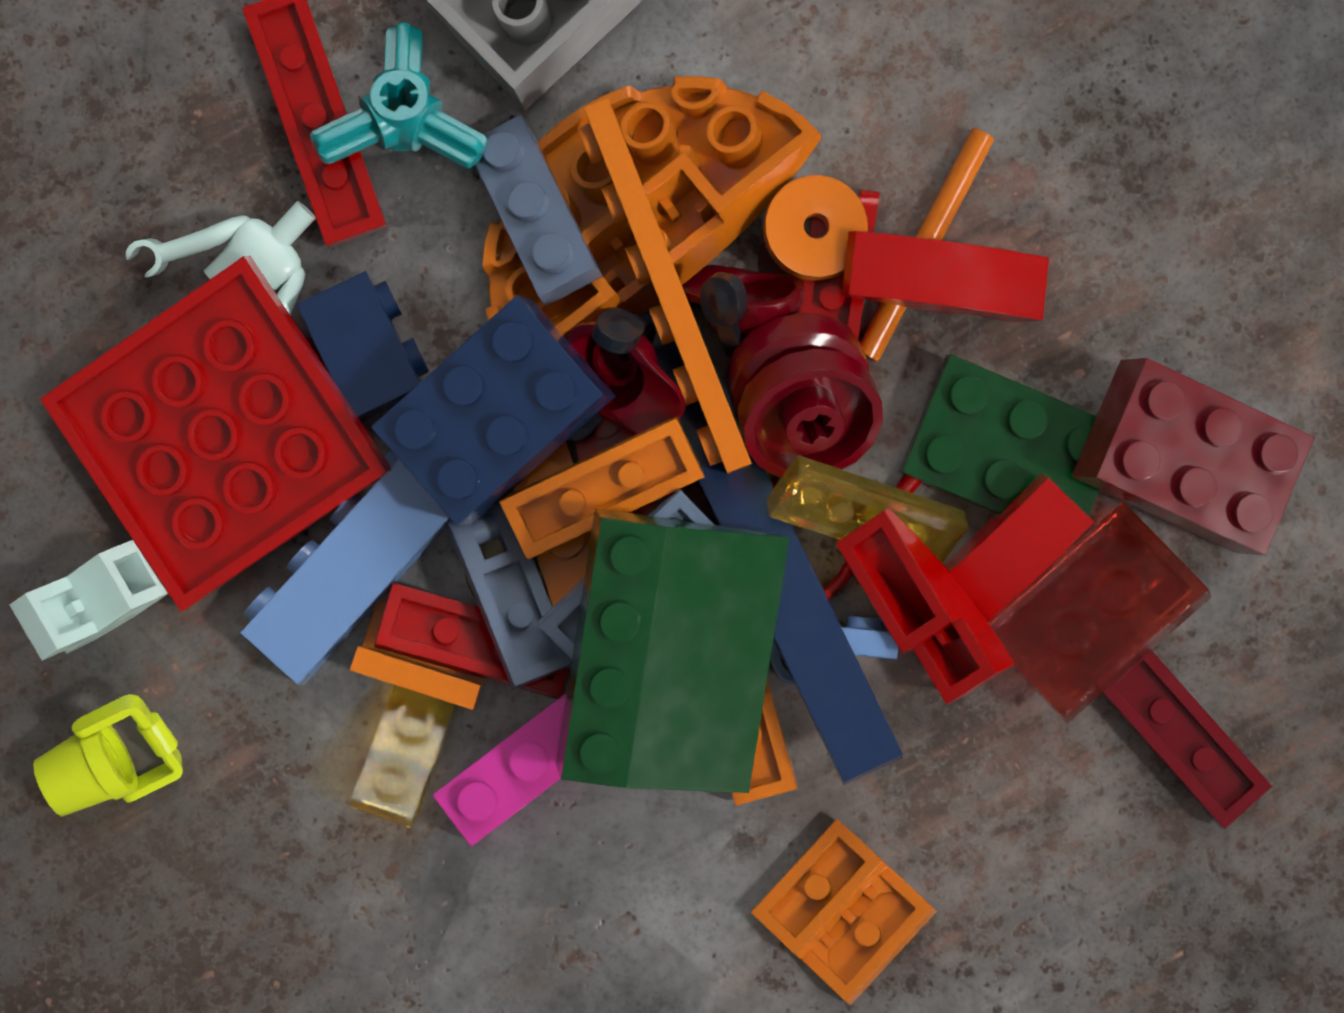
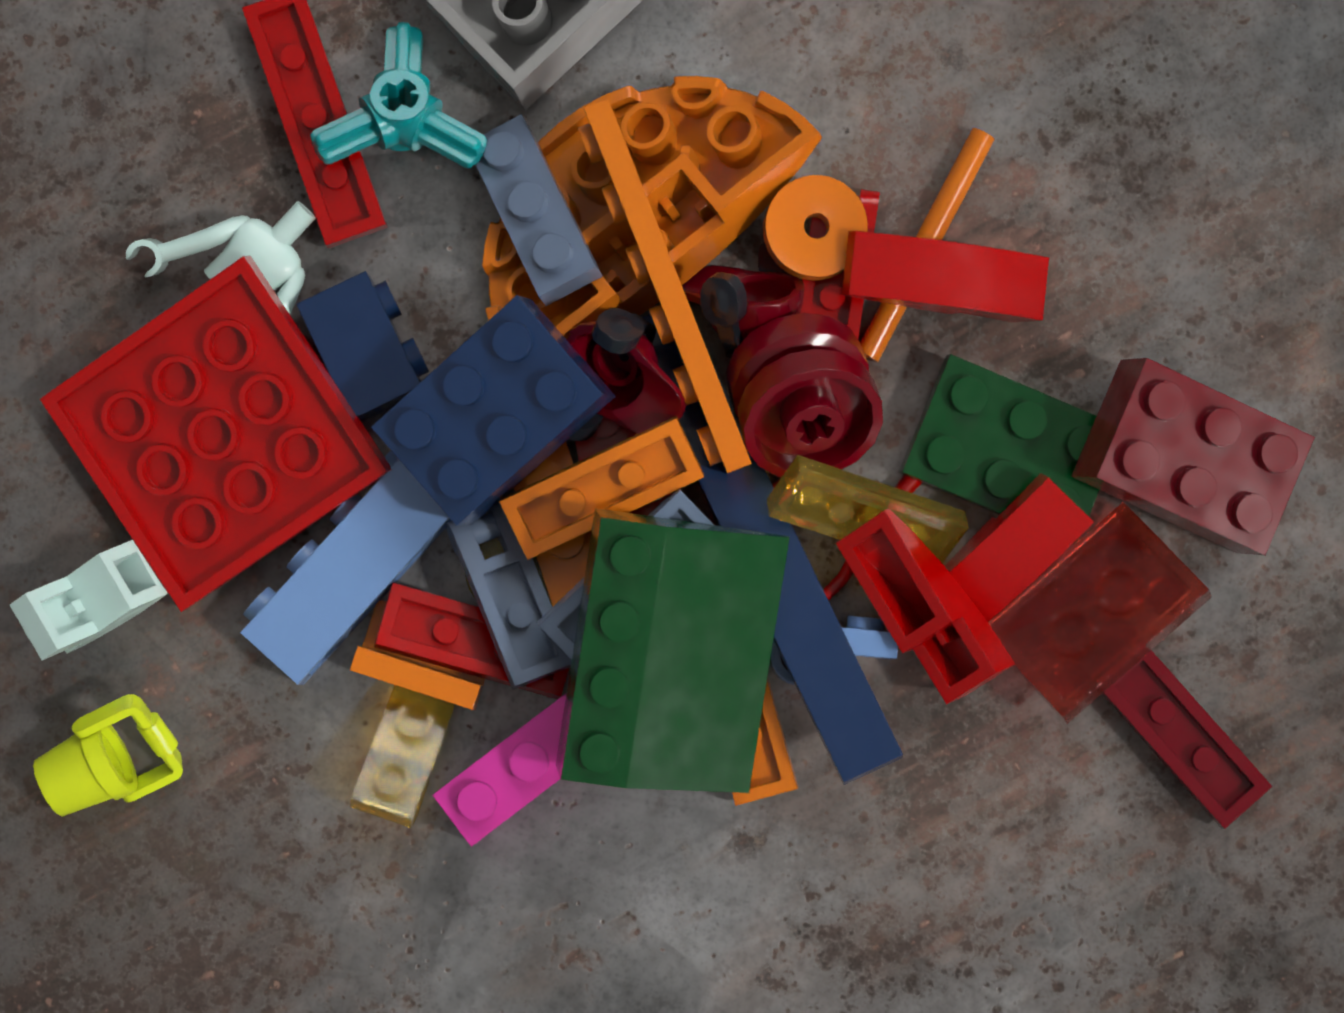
(843, 912): orange slope -> none

